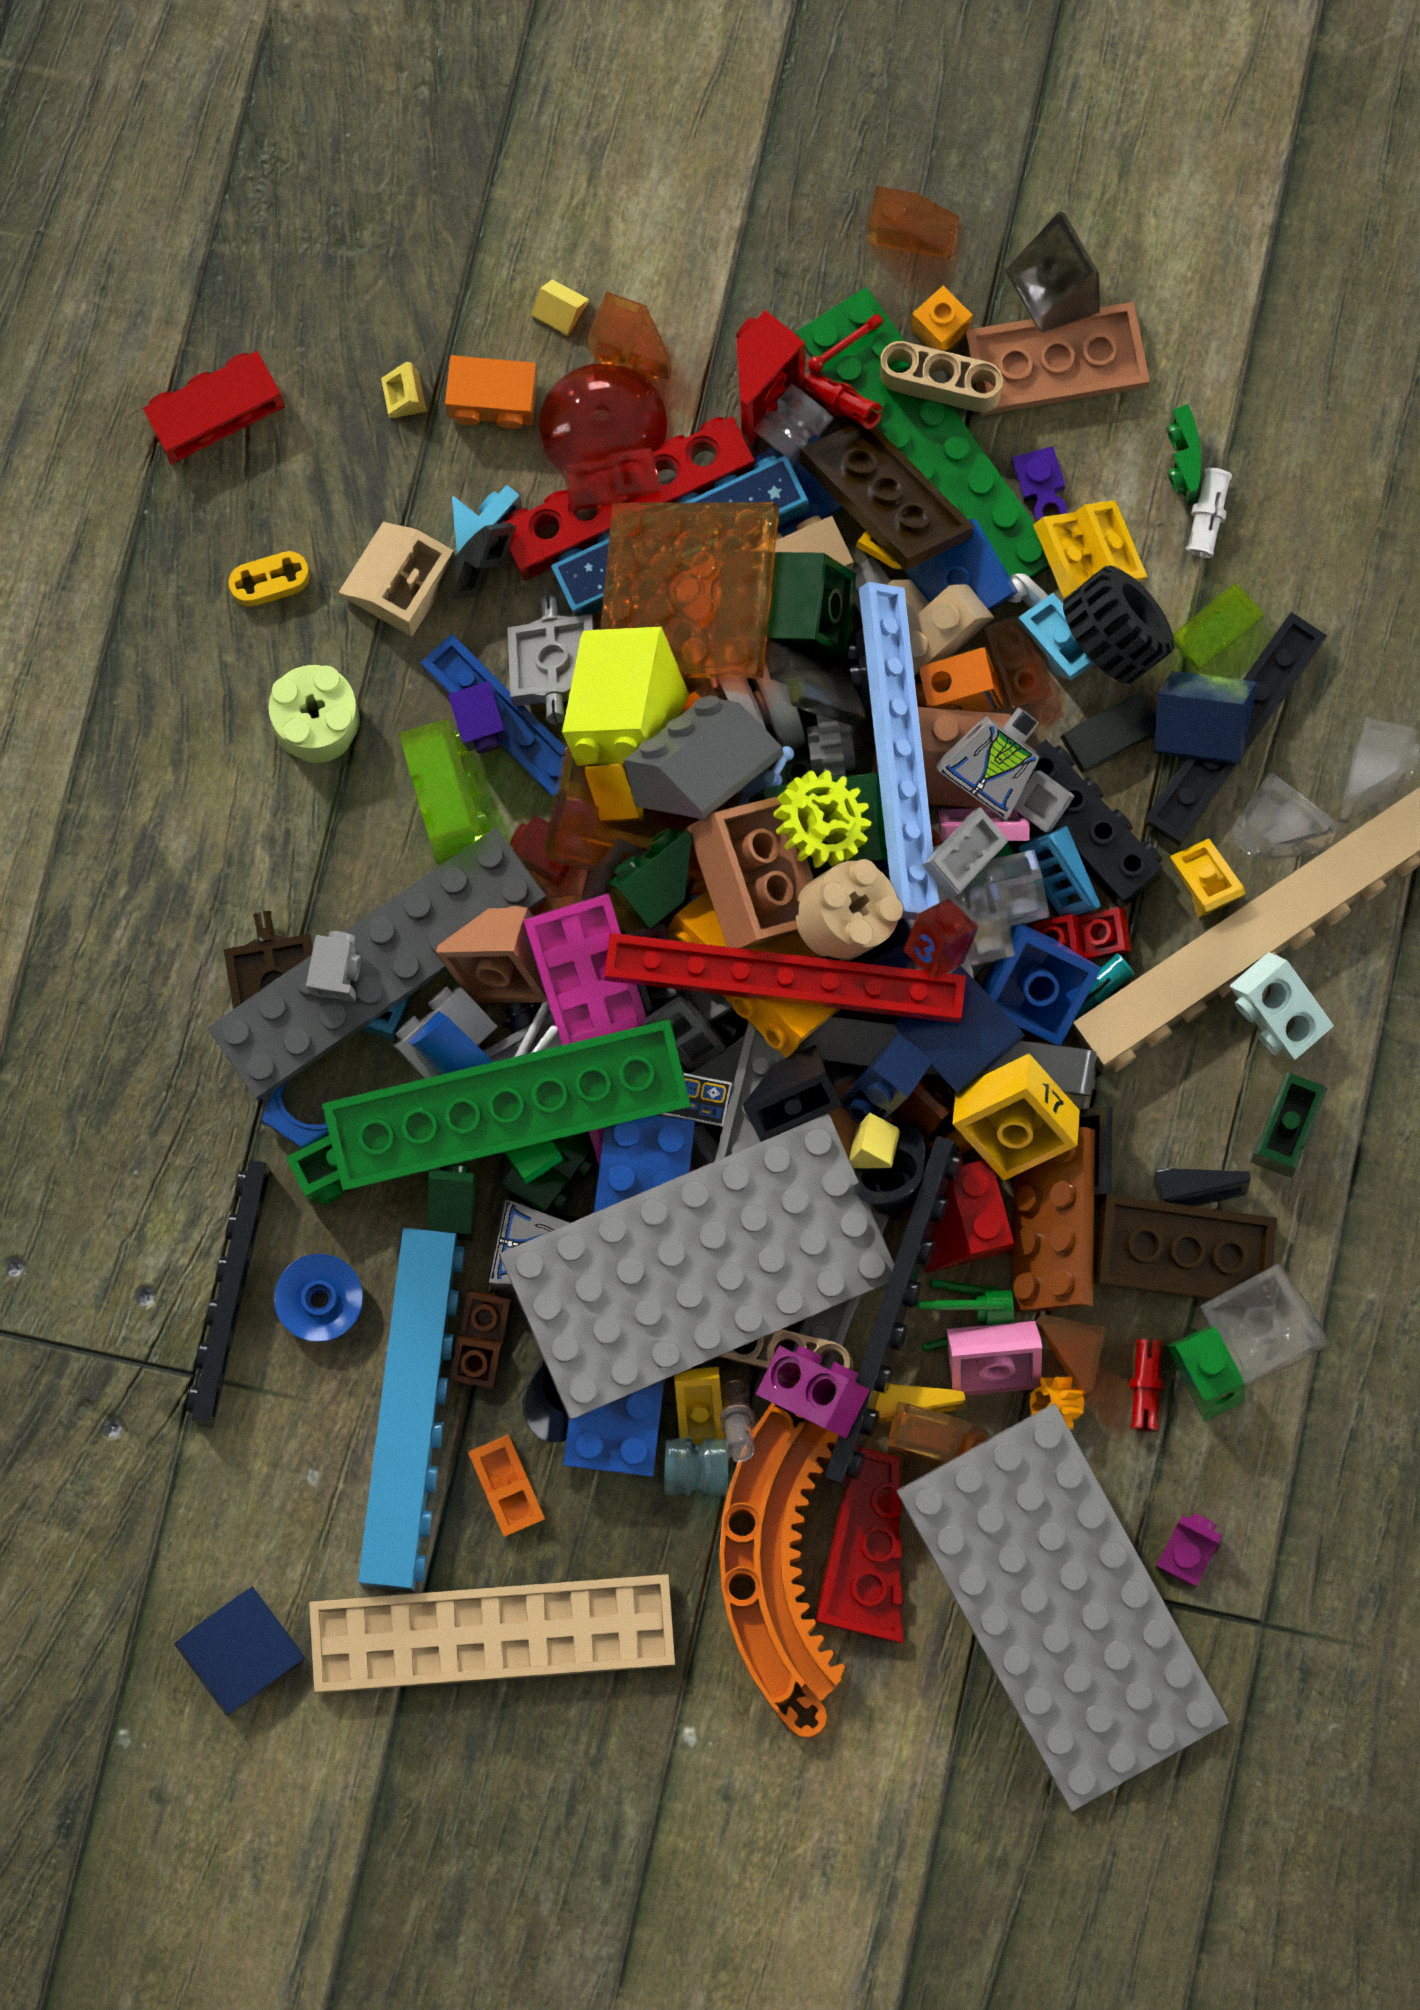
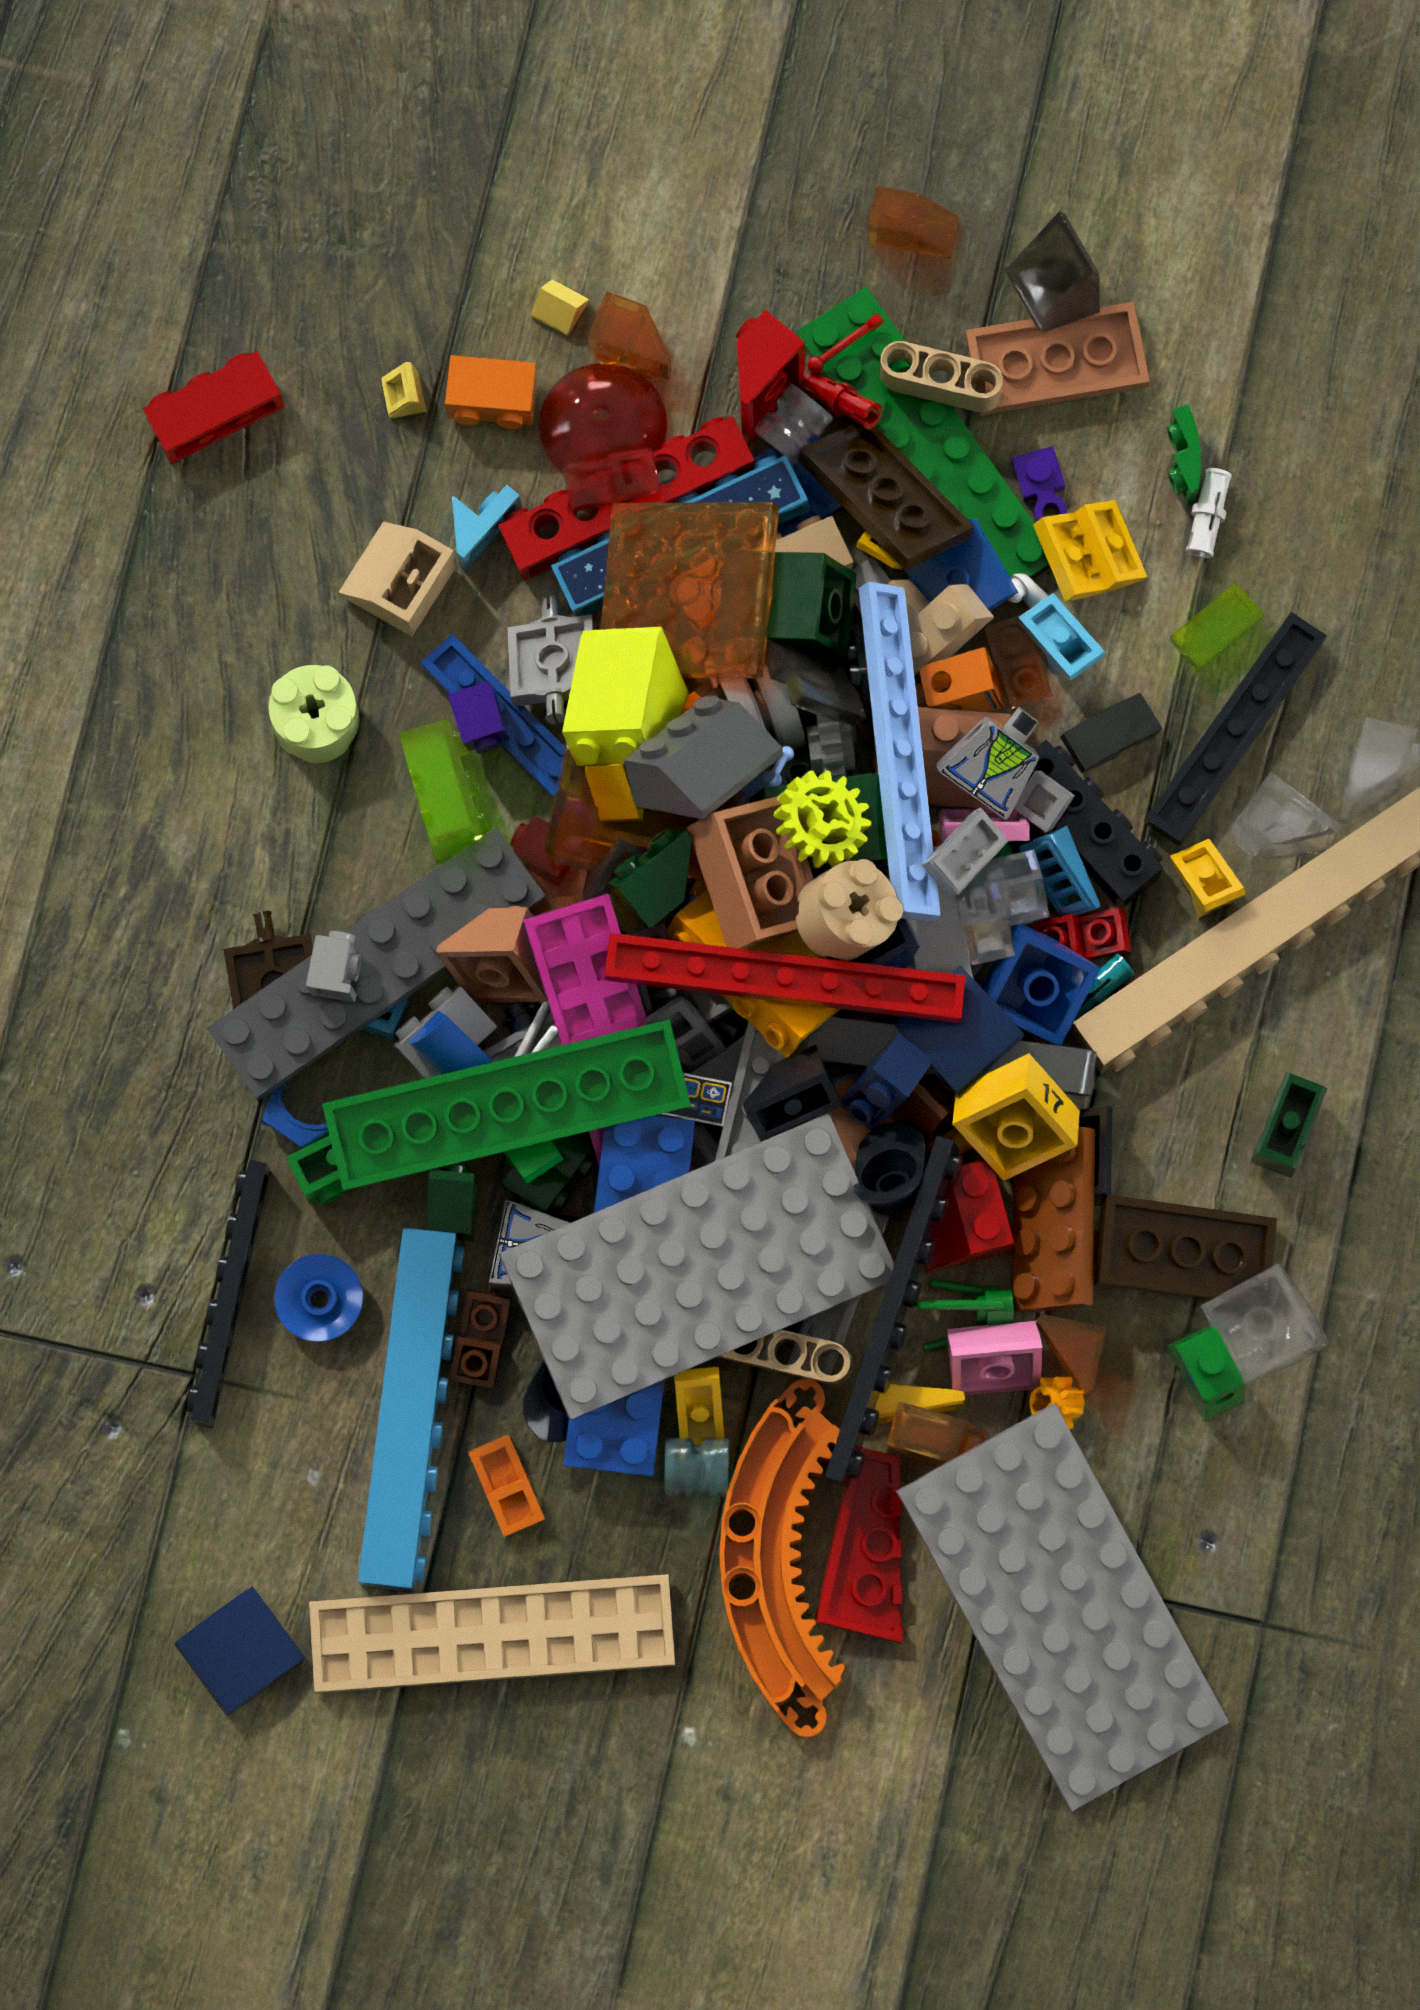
(266, 569): yellow beam -> none
(482, 550): pearl dark grey slope -> none
(737, 1420): clear pin -> none
(812, 1392): magenta brick -> none
(874, 1143): light yellow slope -> none
(940, 938): clear red brick -> none
(941, 321): light orange brick -> none
(1118, 624): black tyre -> none
(1147, 1385): red pin -> none
(1189, 1549): magenta bracket -> none
(1199, 1186): black slope -> none
(1204, 717): dark blue slope -> none
(1286, 1000): light aqua brick -> none

